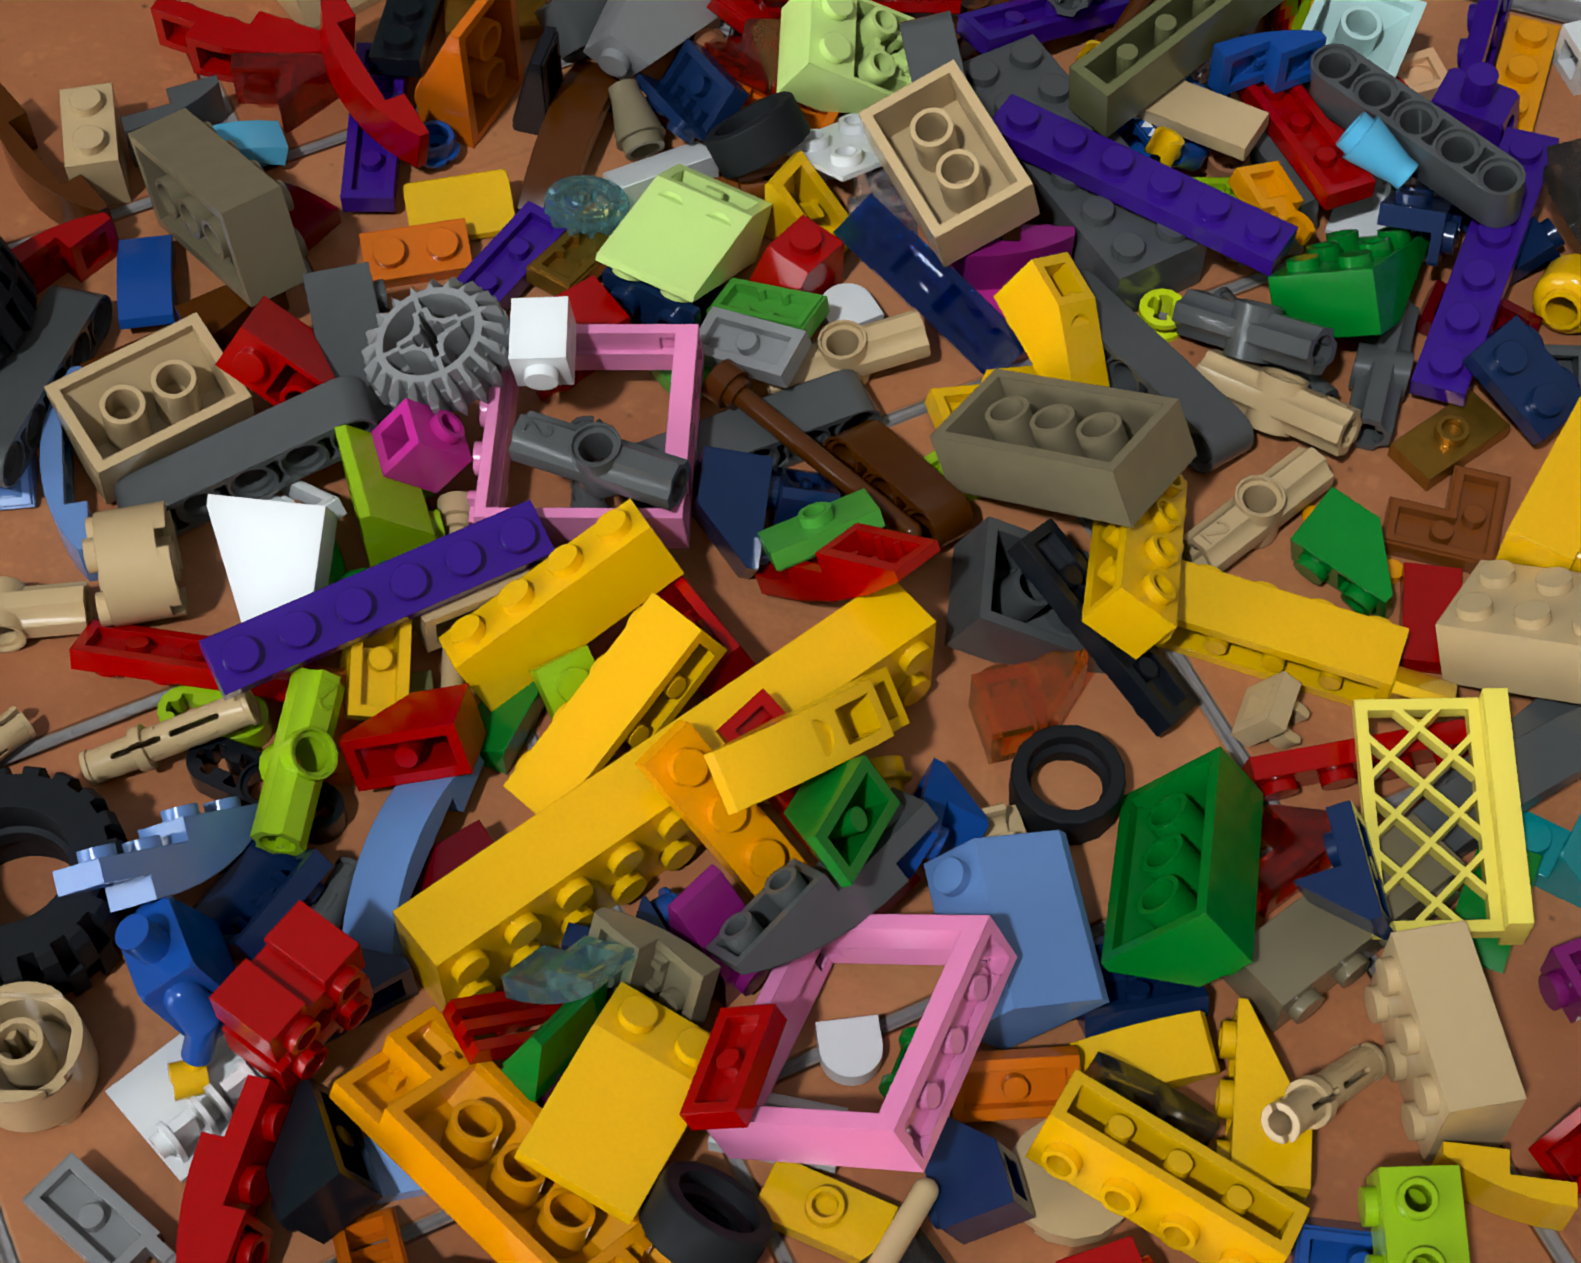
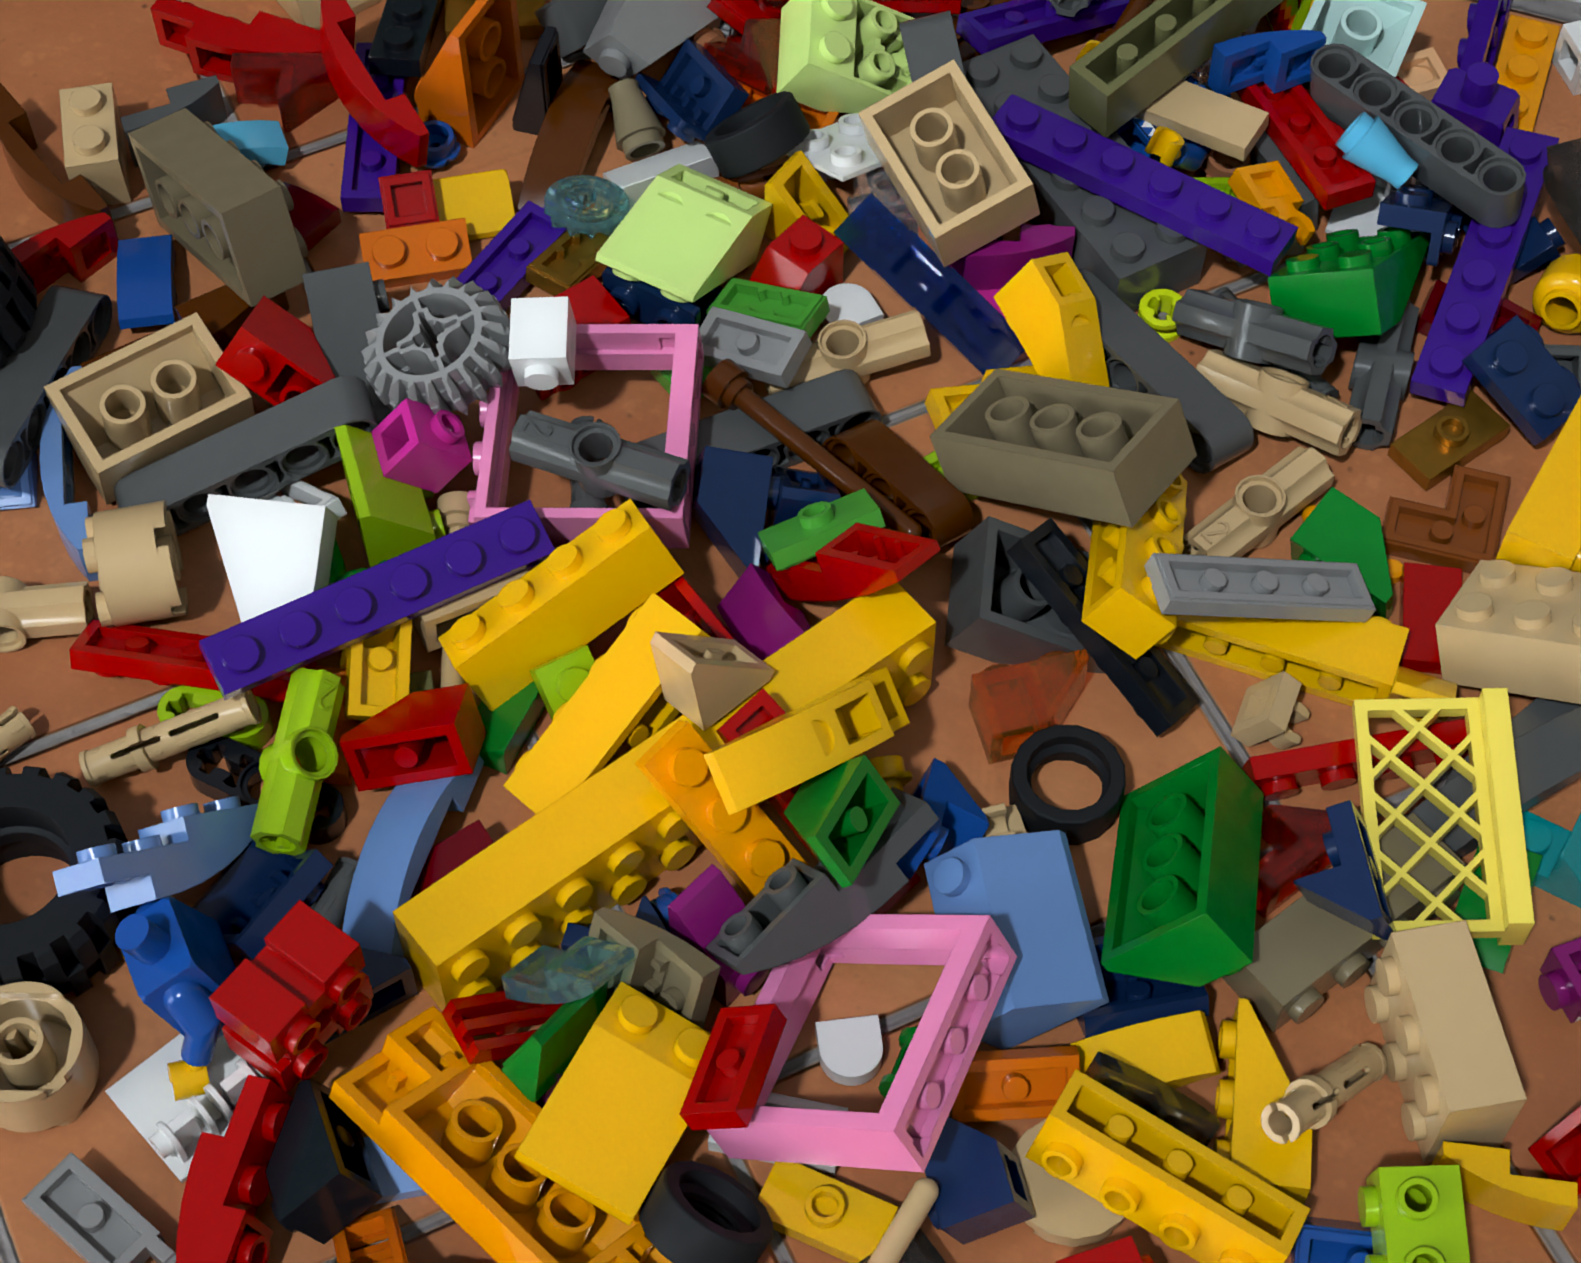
(408, 199): none -> red tile
(706, 674): none -> tan slope
(759, 614): none -> magenta slope
(1259, 588): none -> light grey tile

